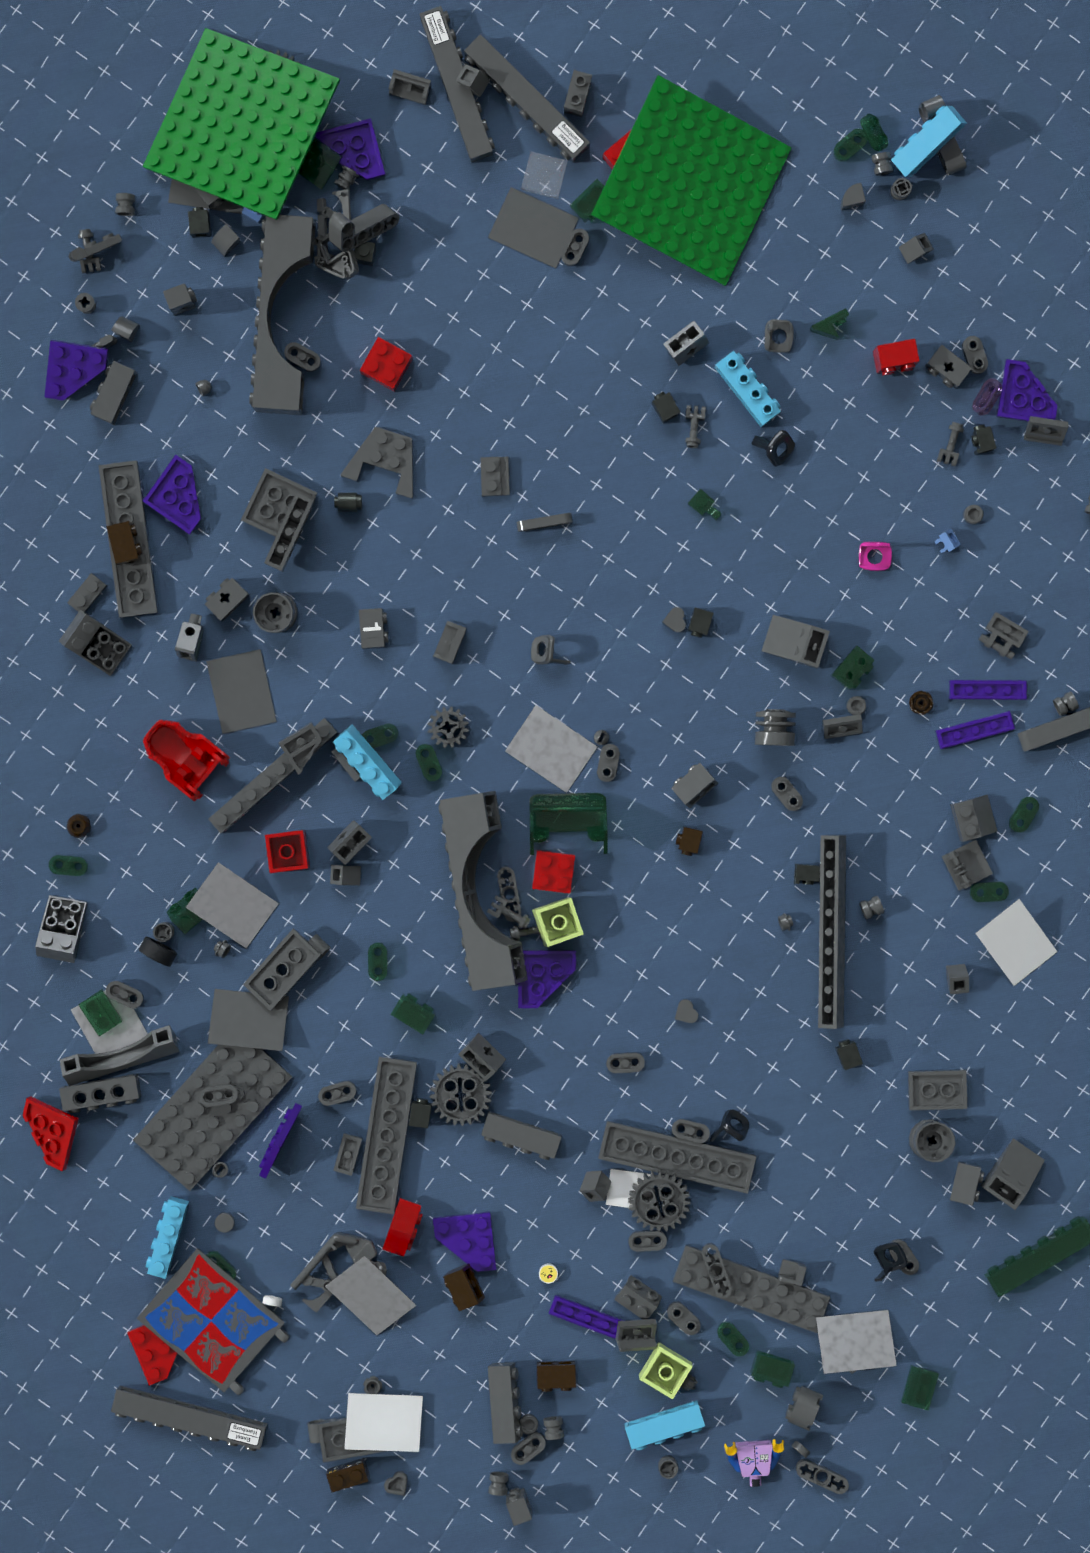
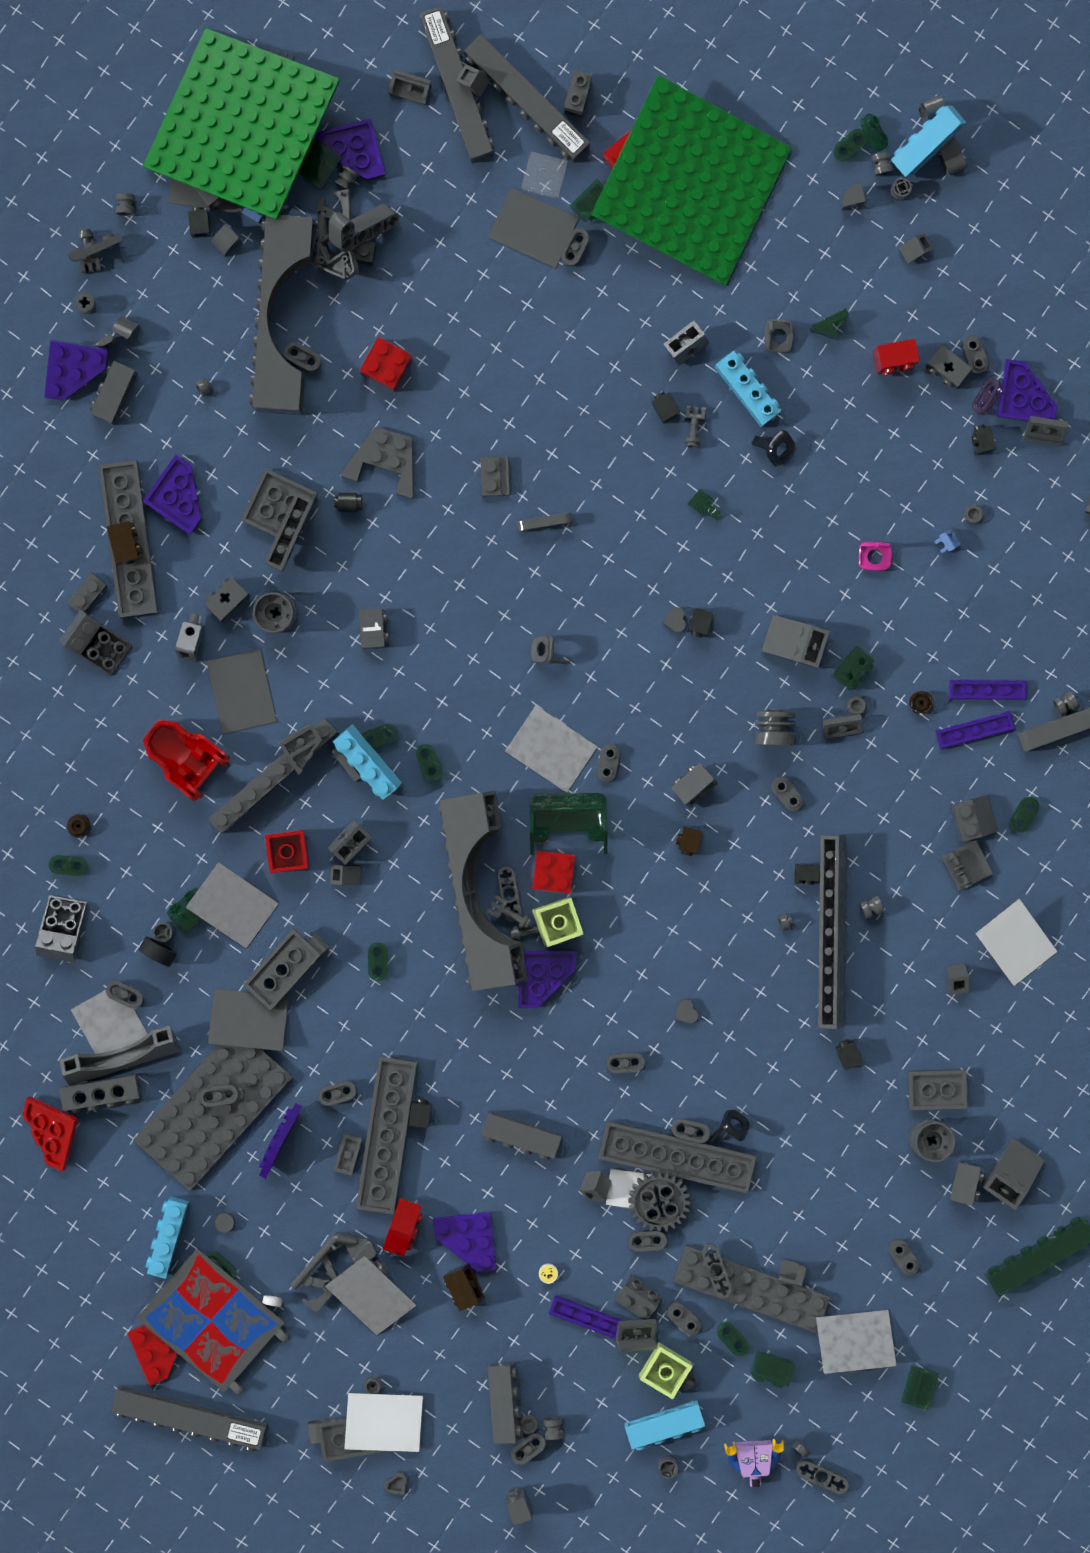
(100, 1012): clear green plate -> none
(180, 299): dark grey brick -> none
(222, 948): dark grey plate -> none
(223, 1173): dark grey hinge -> none
(347, 1475): dark brown brick -> none
(413, 1013): clear green brick -> none
(443, 1095): dark grey gear -> none
(446, 718): dark grey gear -> none
(450, 642): dark grey hinge -> none
(482, 1056): dark grey brick -> none
(498, 1485): dark grey wheel -> none
(556, 1375): dark brown brick -> none
(597, 735): dark grey hinge -> none
(805, 1407): dark grey brick -> none
(887, 1265): black piece -> none
(949, 452): dark grey hinge -> none
(989, 891): clear green plate -> none
(1006, 630): dark grey plate -> none

